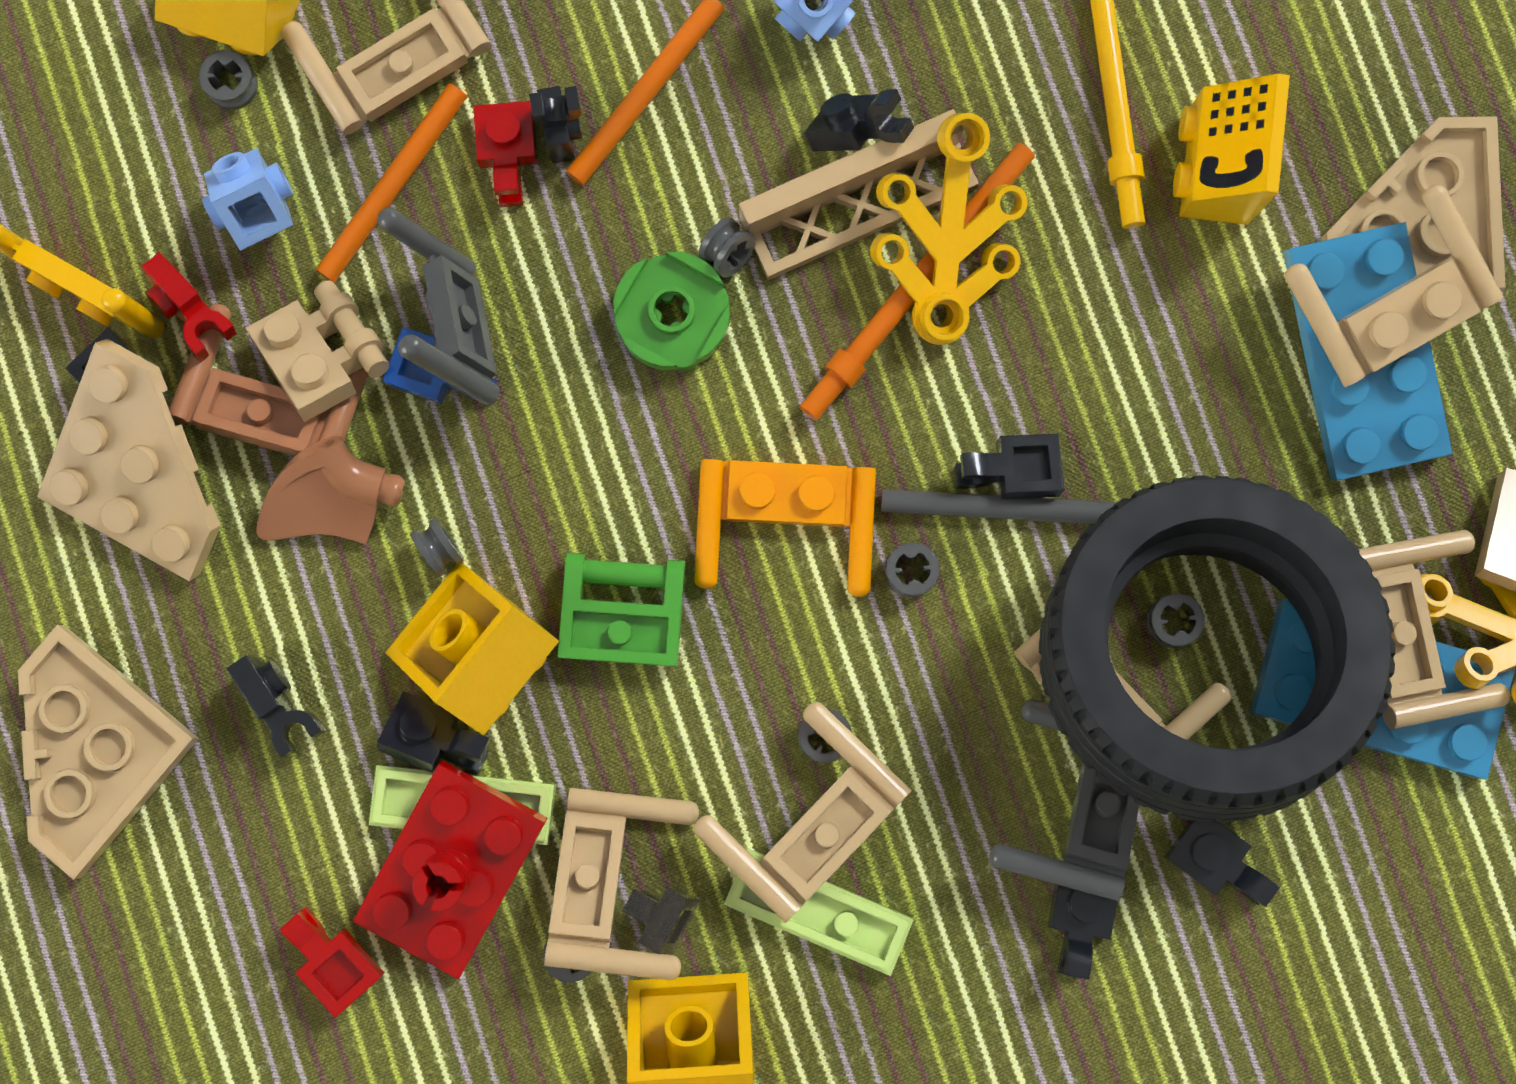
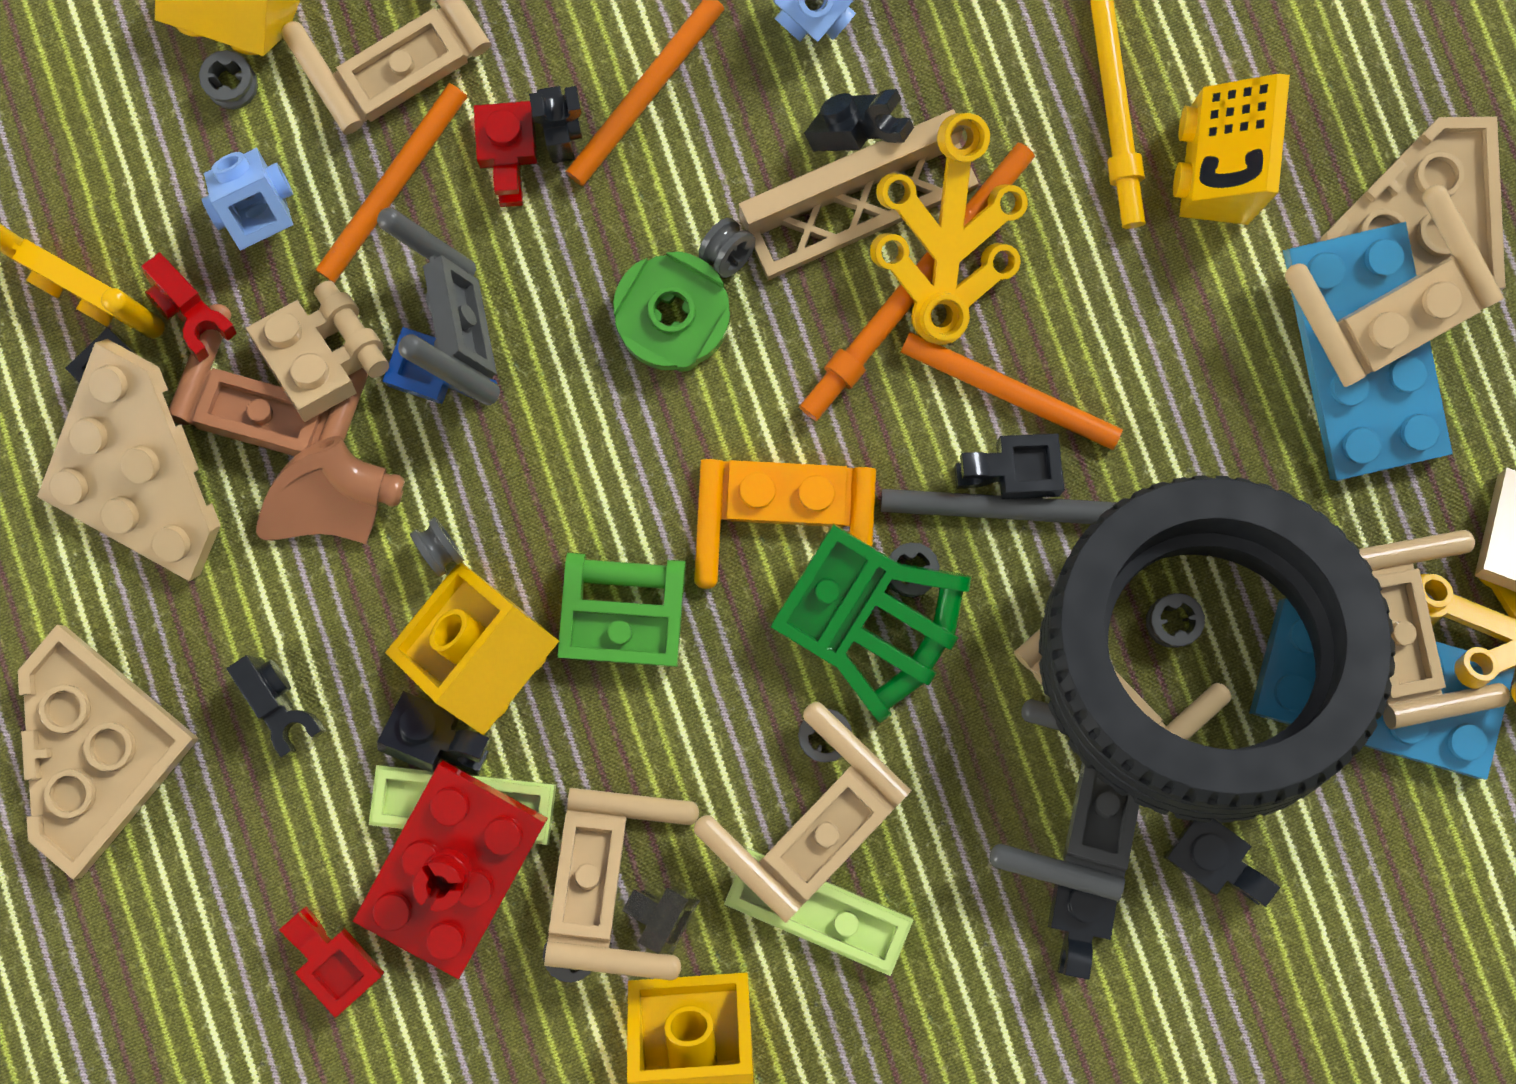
(838, 596): none -> green plate
(1012, 391): none -> orange bar

